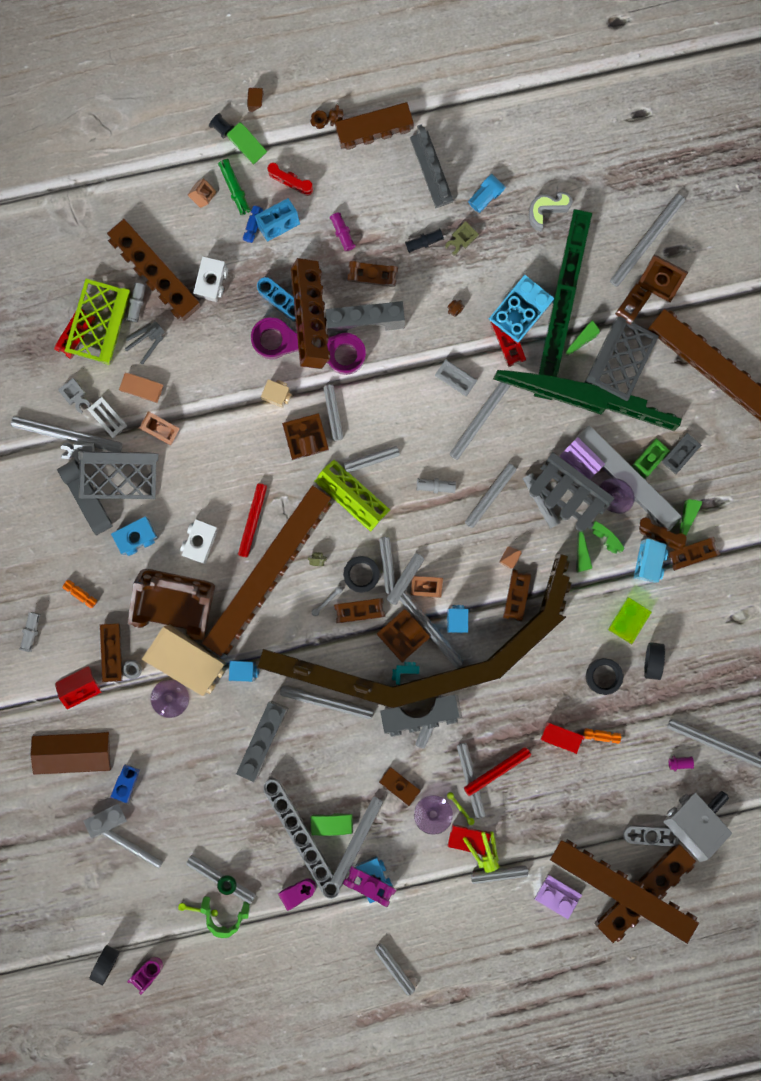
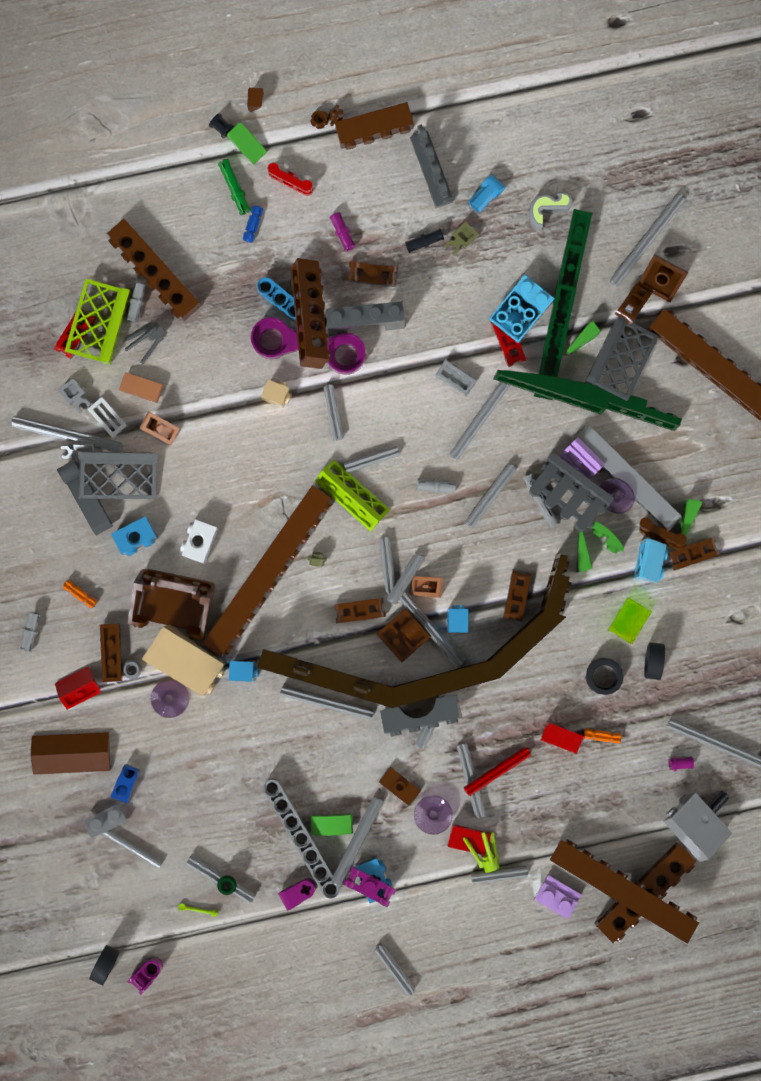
(202, 193): nougat slope -> none
(208, 268): white brick -> none
(223, 932): bright green helmet -> none
(252, 520): red axle -> none
(261, 741): dark grey arch -> none
(277, 219): dark azure brick -> none
(305, 436): reddish brown plate -> none
(315, 612): light grey hinge -> none
(356, 560): black tyre -> none
(408, 667): teal bracket -> none
(455, 307): reddish brown plate -> none
(470, 820): lime hinge -> none
(510, 557): nougat slope -> none
(637, 829): light grey beam -> none
(650, 458): bright green slope -> none
(681, 453): dark grey plate -> none

